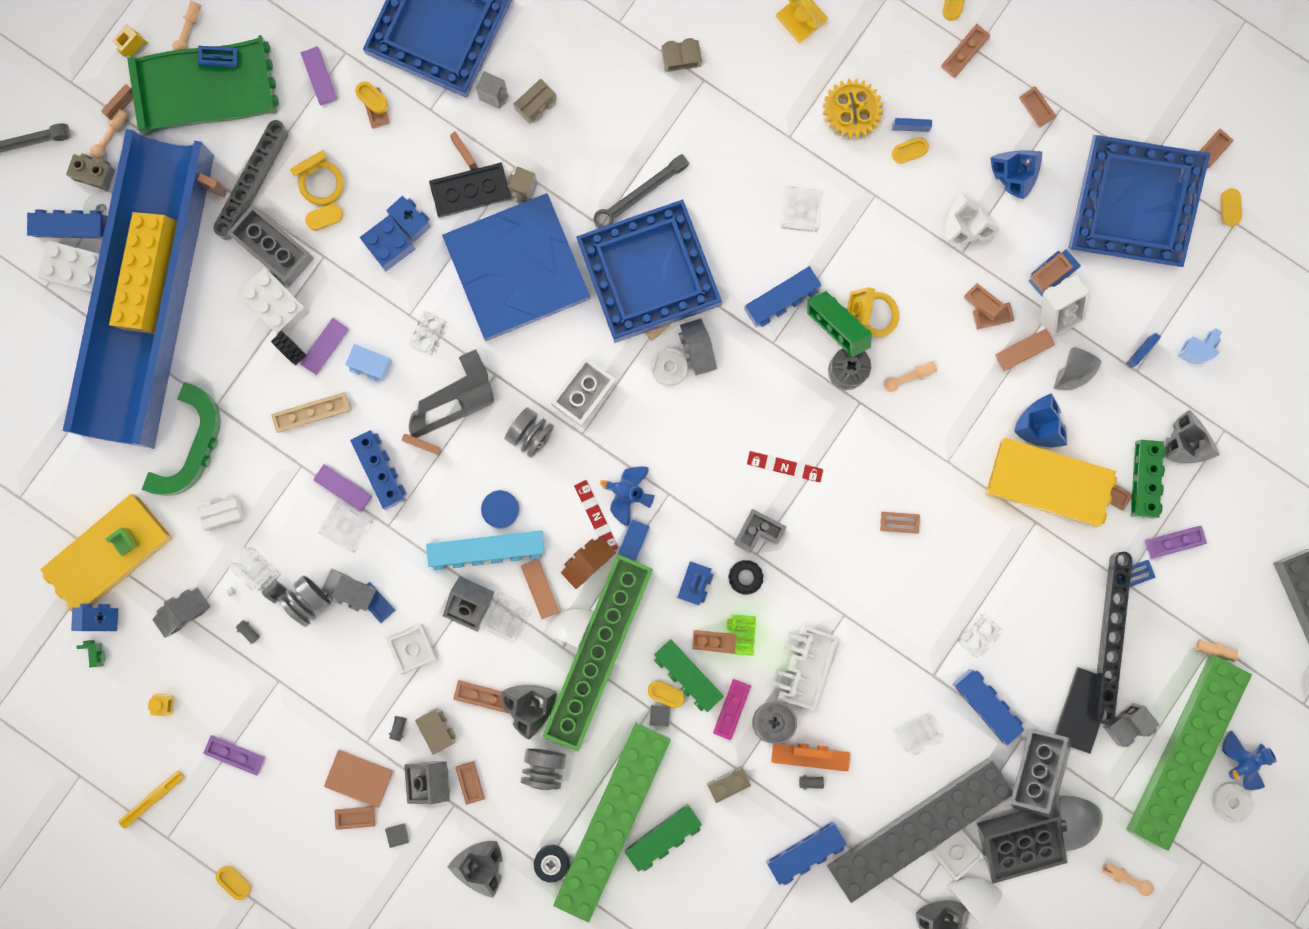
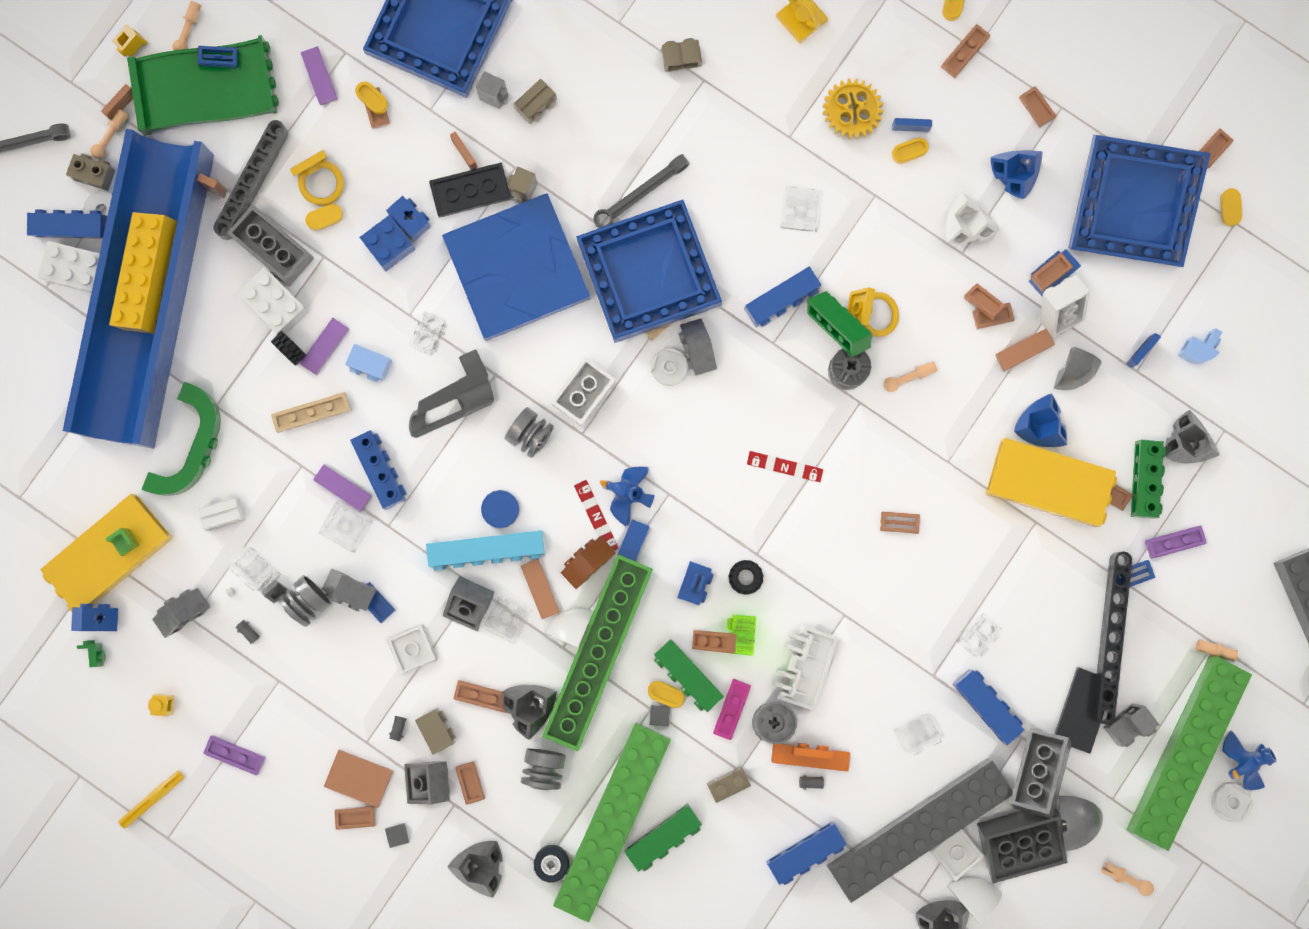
(233, 882): yellow tile -> none
(421, 444): nougat tile -> none
(758, 526): flat silver brick -> none

